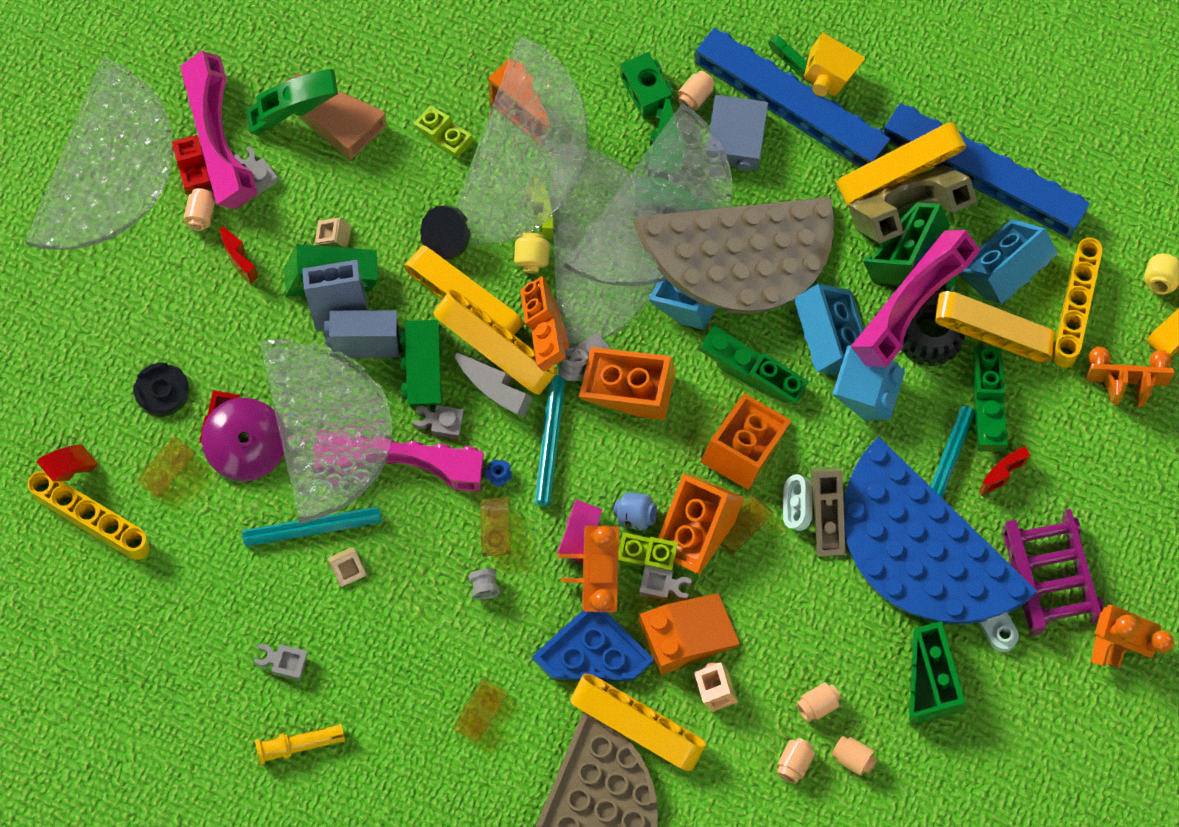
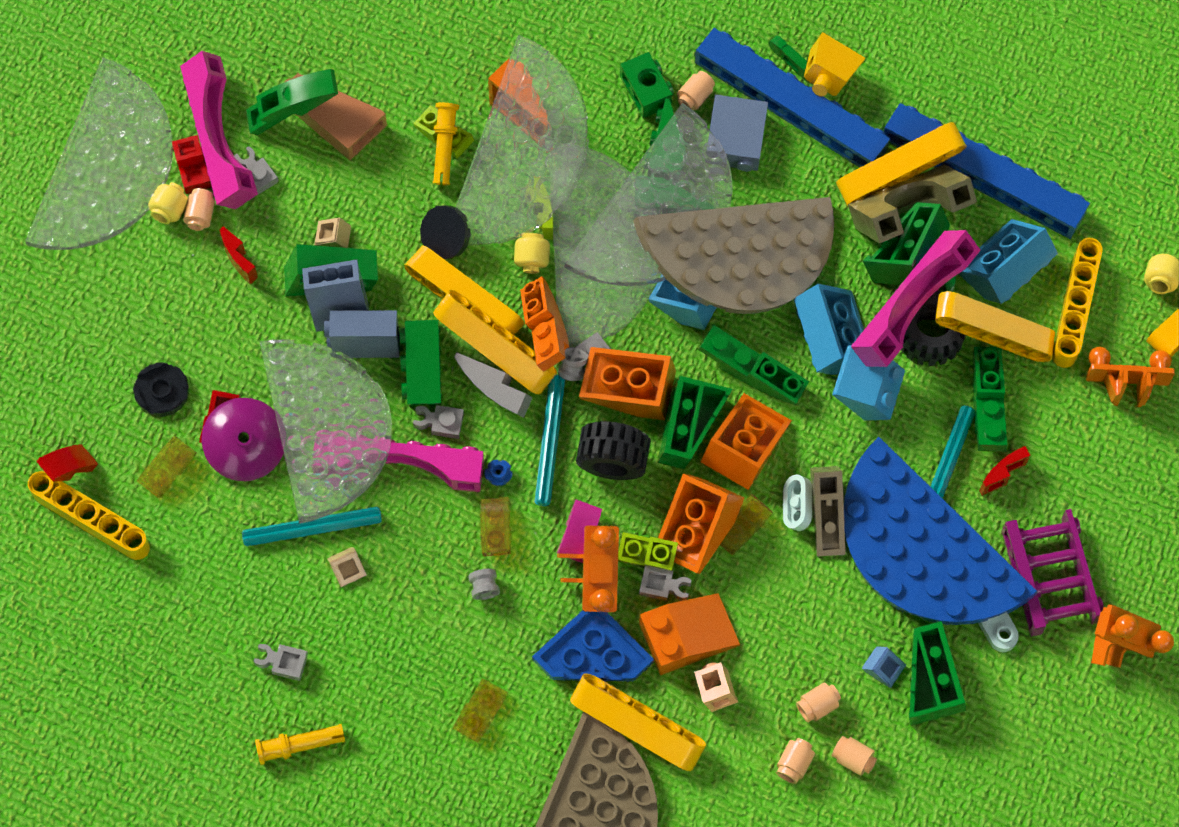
(168, 203): none -> light yellow head
(445, 130): none -> yellow pin
(613, 450): none -> black tyre
(635, 511): medium blue head -> none
(689, 417): none -> green wedge
(884, 666): none -> medium blue slope

